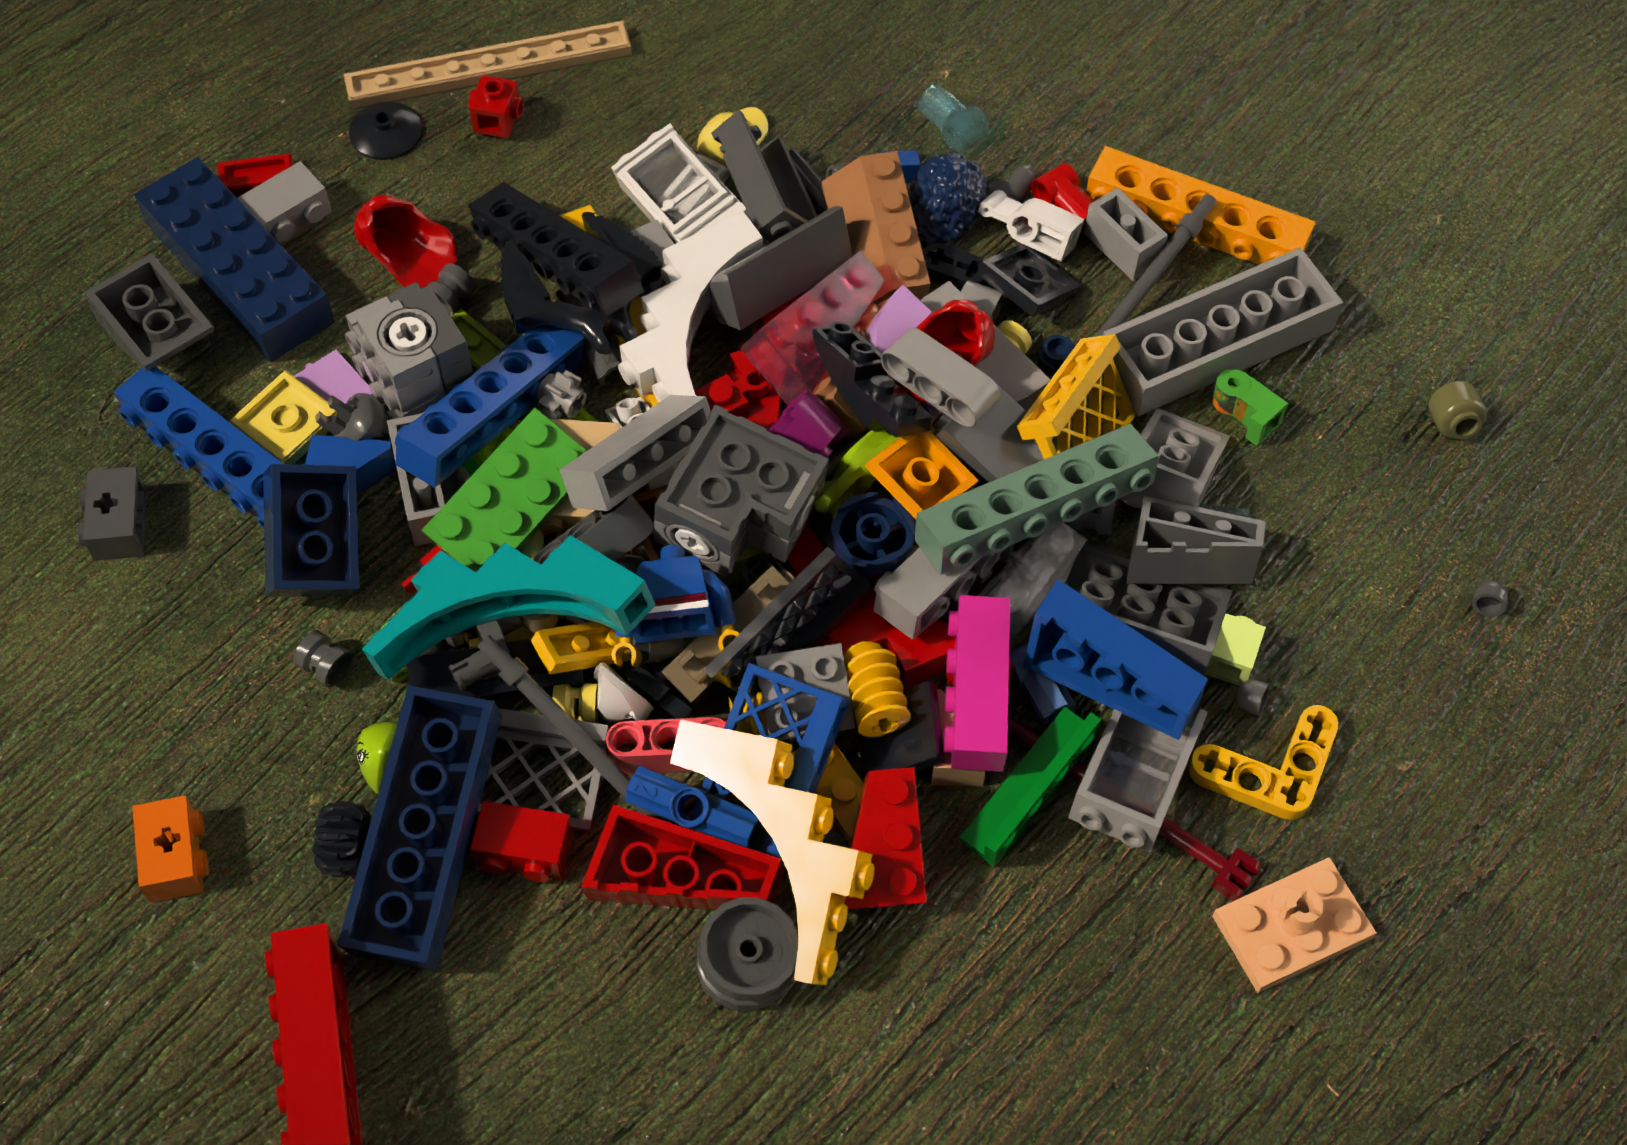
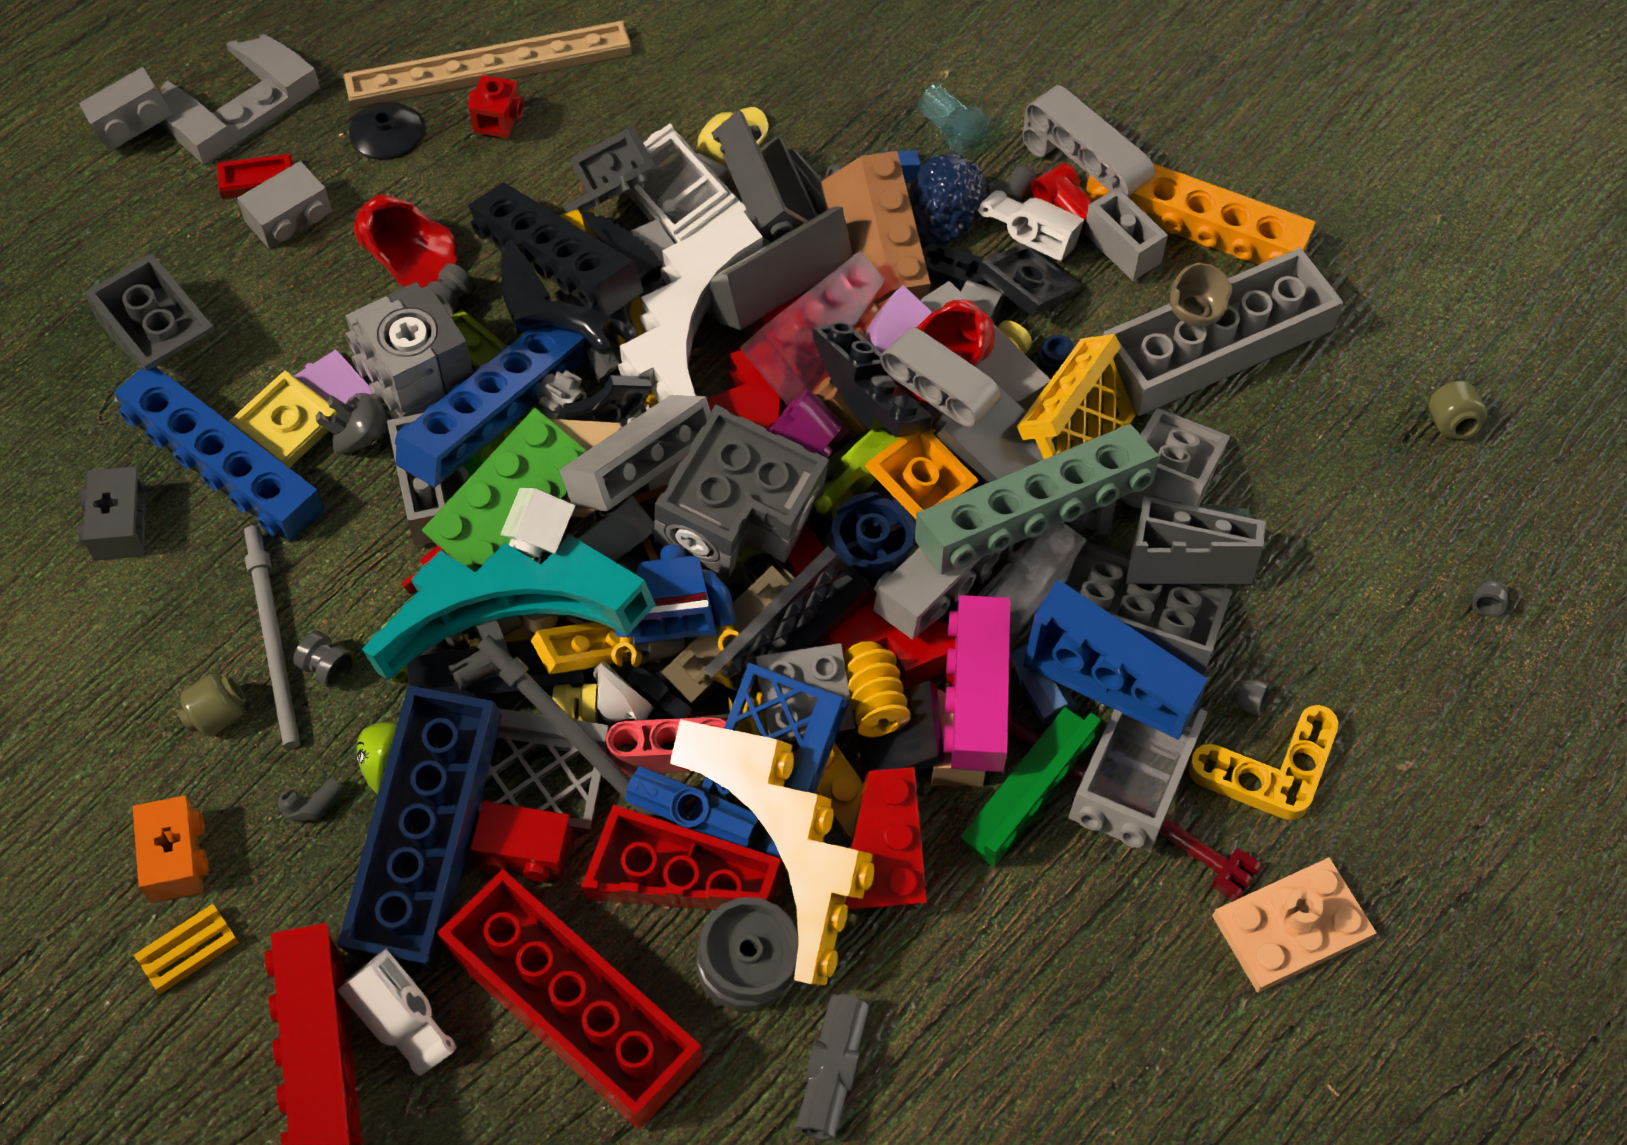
(125, 109): none -> light grey brick
(176, 937): none -> yellow tile
(211, 704): none -> olive head
(235, 259): dark blue brick -> none
(259, 567): none -> light grey bar
(284, 84): none -> light grey wedge
(310, 531): dark blue brick -> none
(310, 807): none -> dark grey arm
(340, 838): black gear -> none
(371, 457): blue slope -> none
(397, 1012): none -> white piece
(536, 522): none -> white brick
(571, 999): none -> red brick
(610, 168): none -> dark grey bracket
(615, 401): none -> black tile
(734, 395): red plate -> none
(832, 1067): none -> dark grey piece
(1092, 143): none -> light grey beam
(1187, 229): dark grey bar -> none
(1200, 295): none -> dark tan hair
(1235, 649): yellowish green brick -> none
(1249, 403): bright green leg -> none

